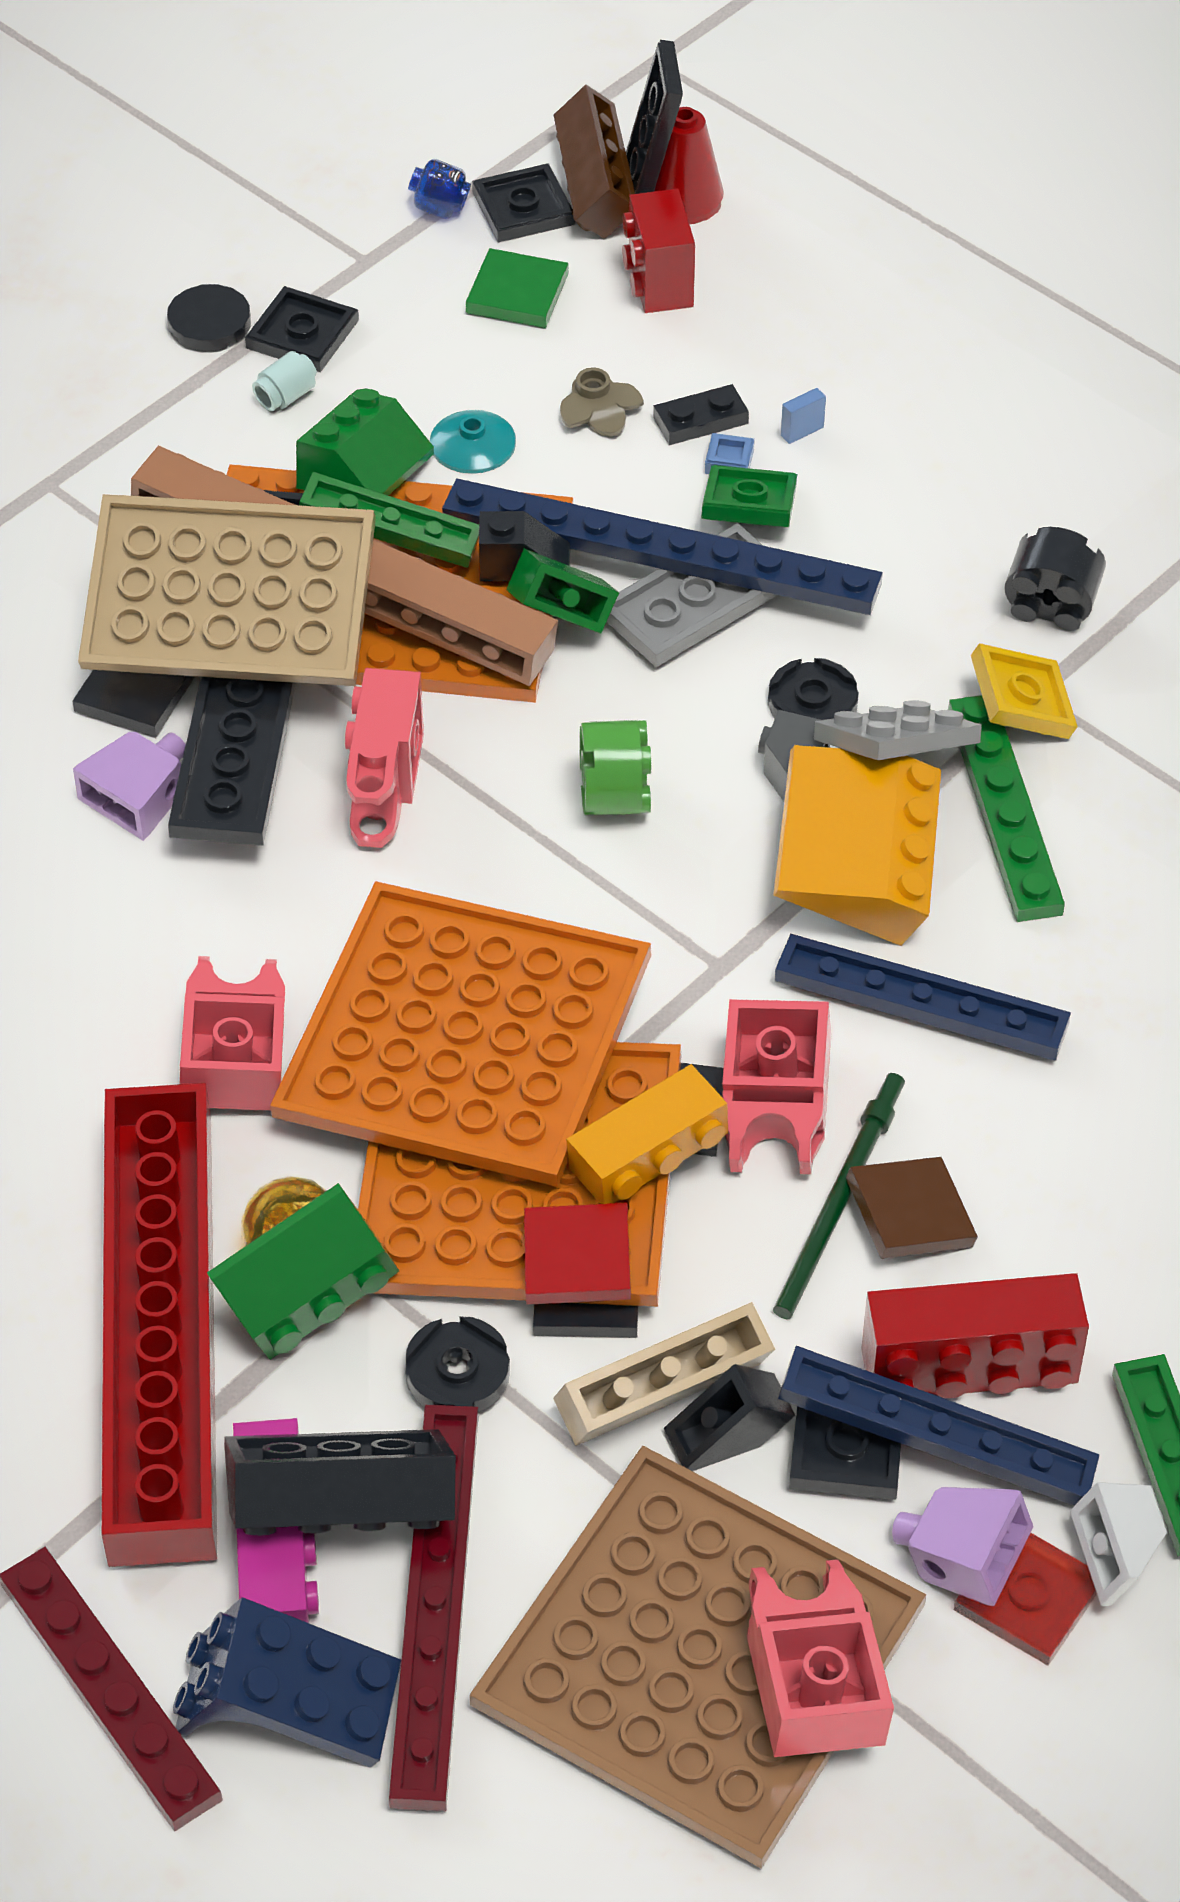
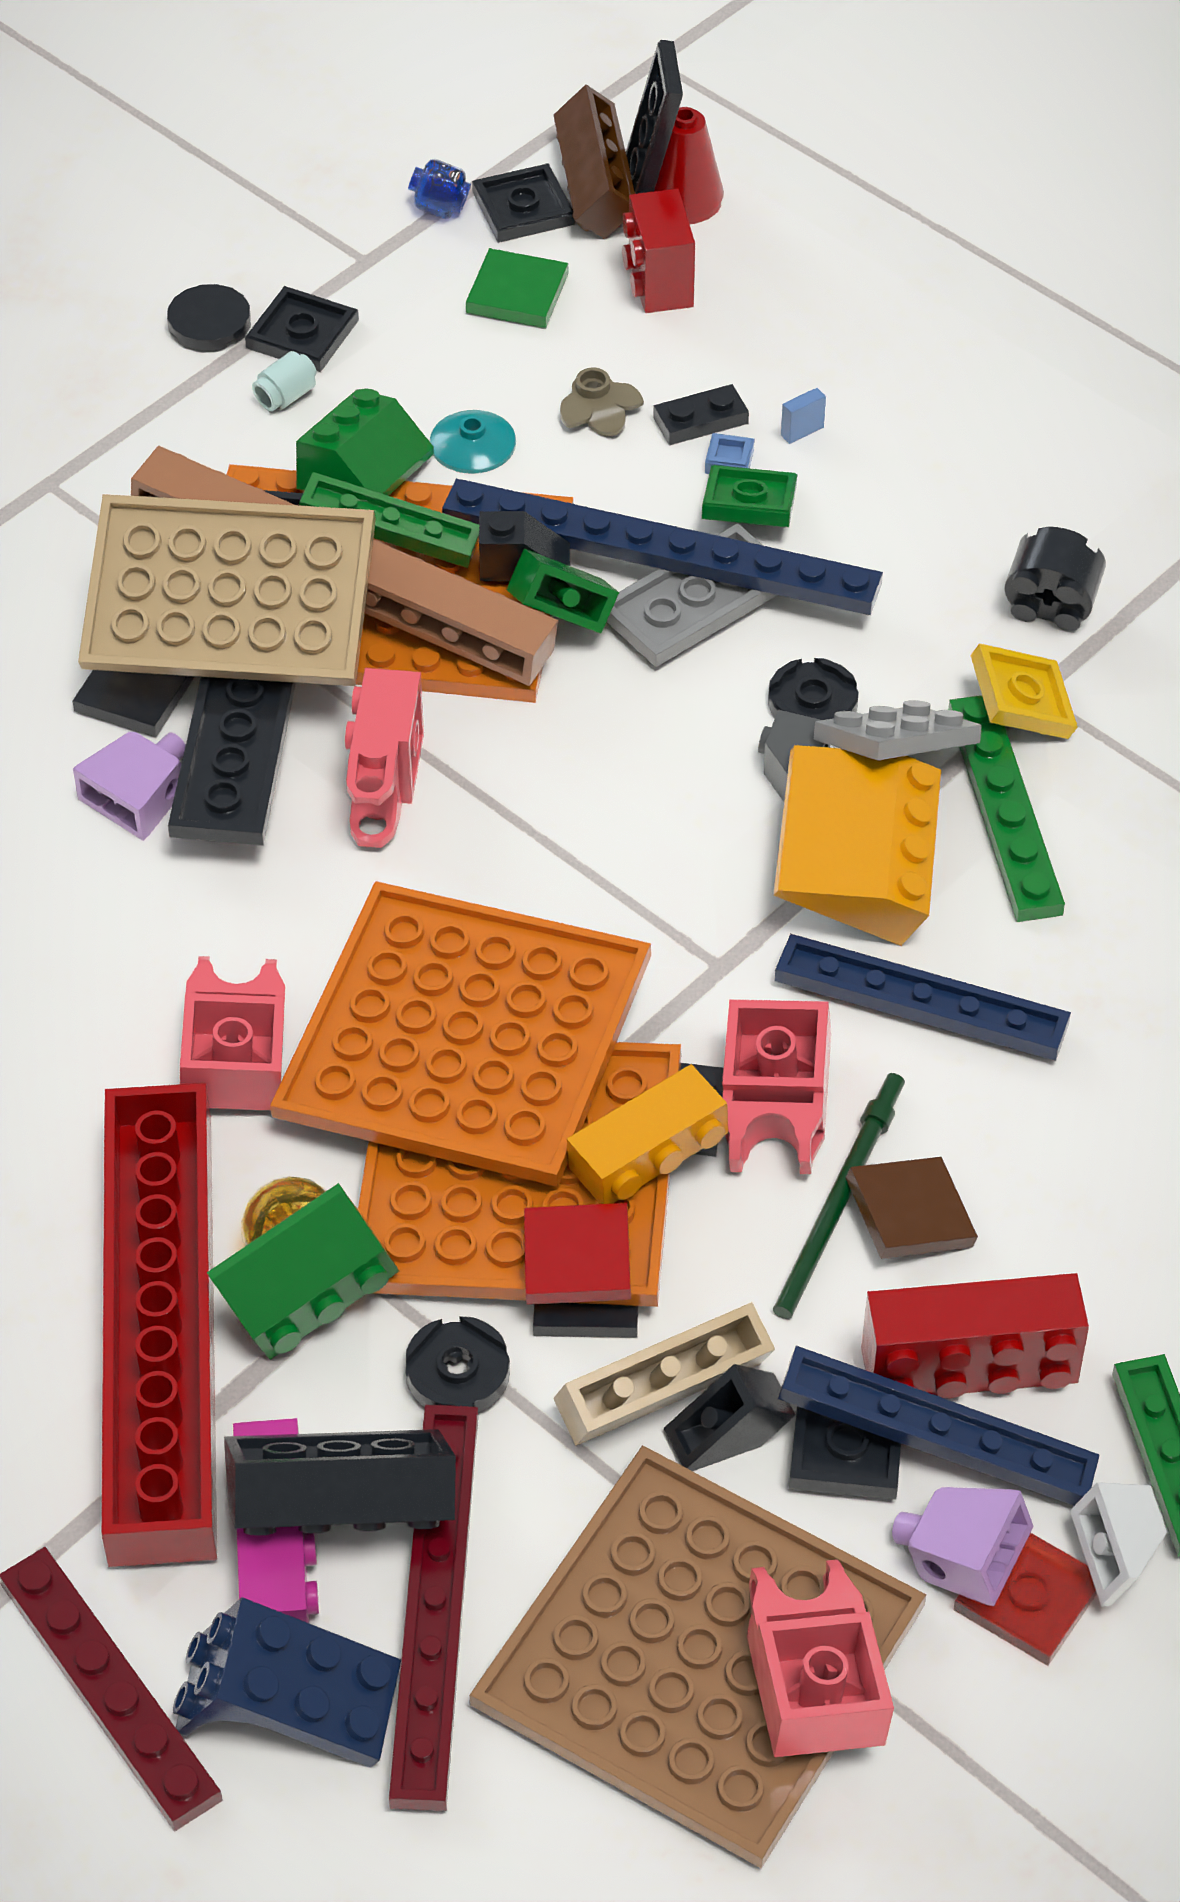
(615, 767): bright green brick -> none

